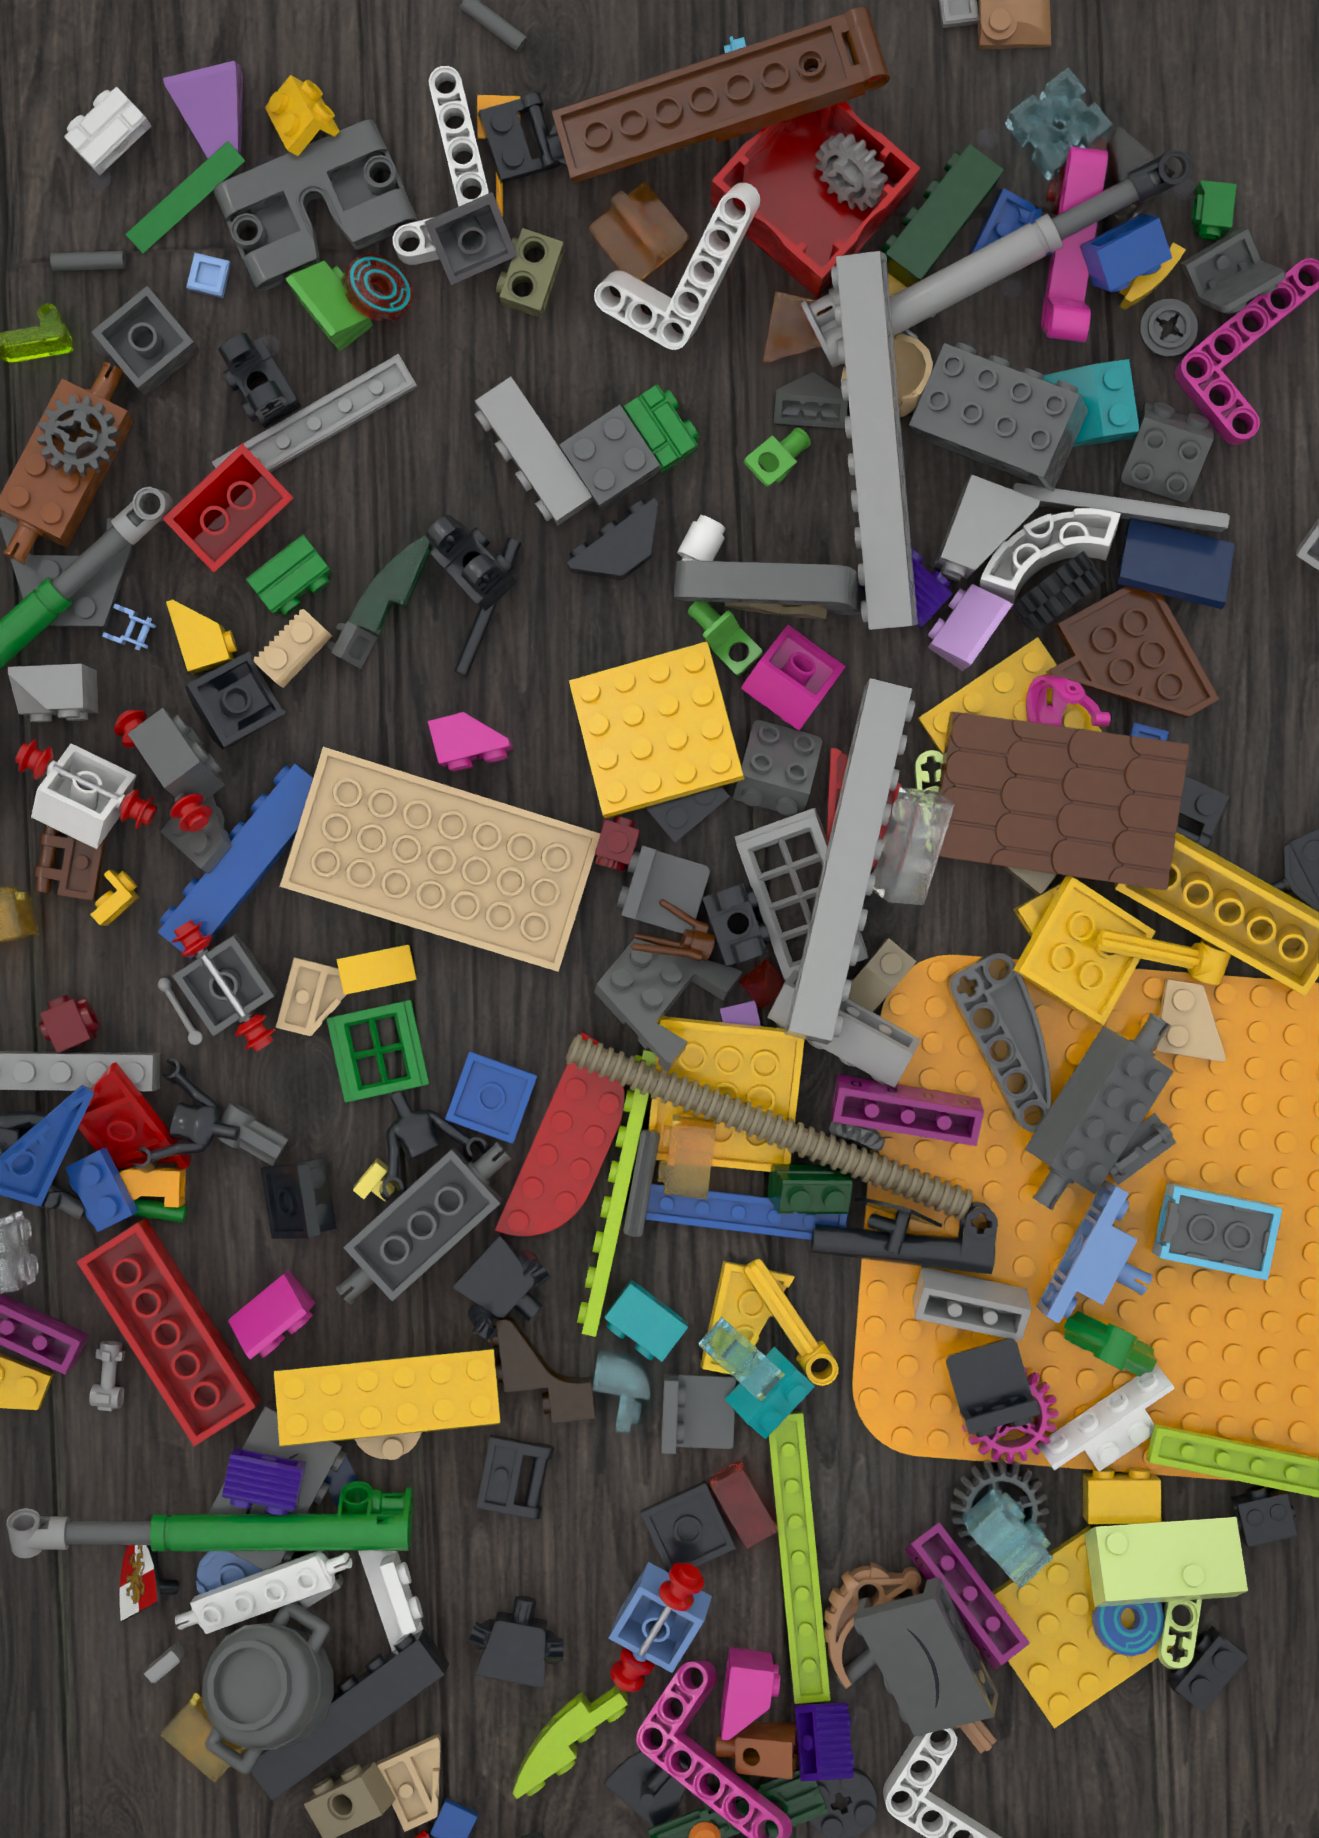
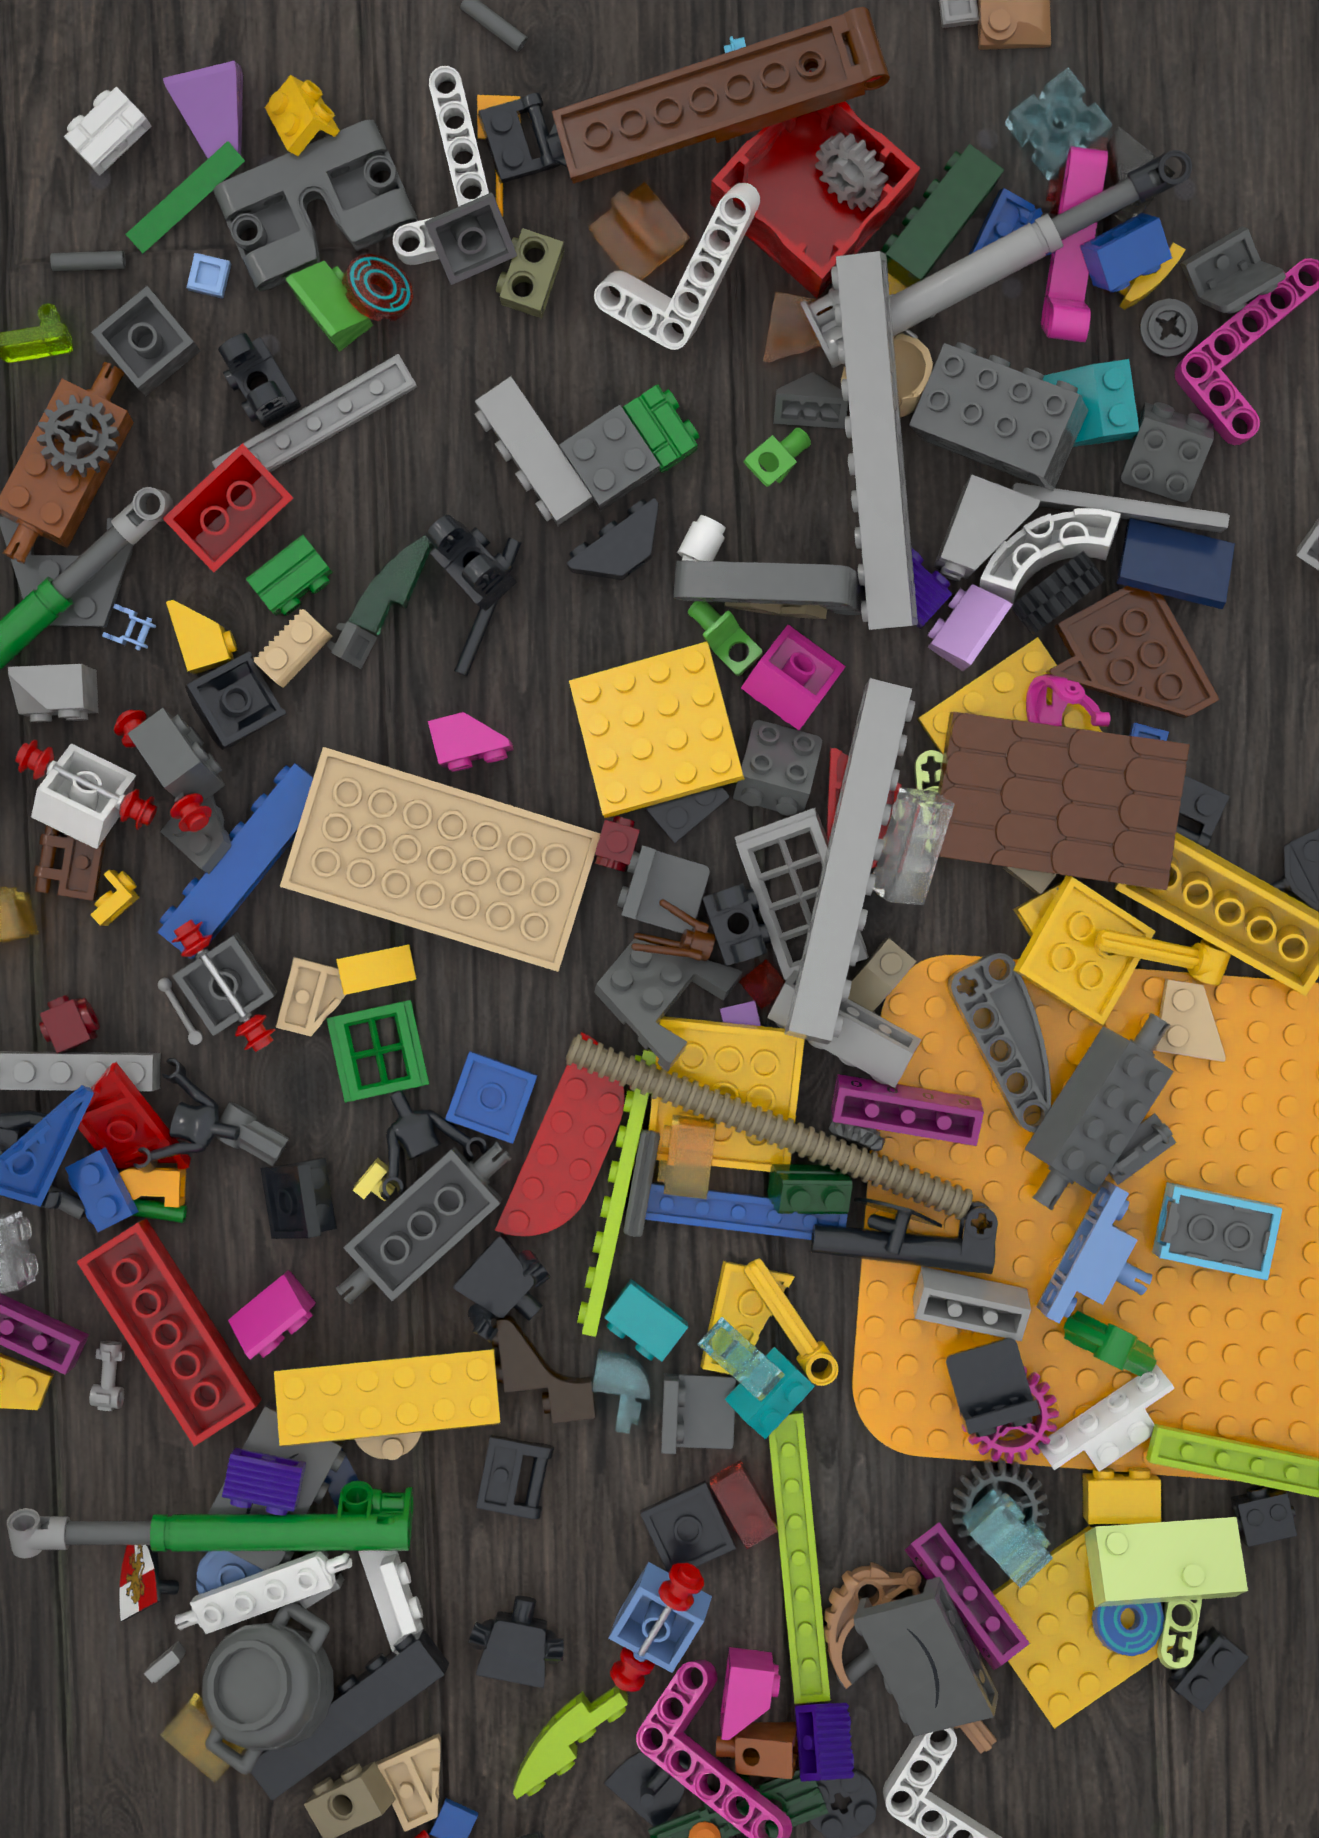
(1213, 209): green window -> none

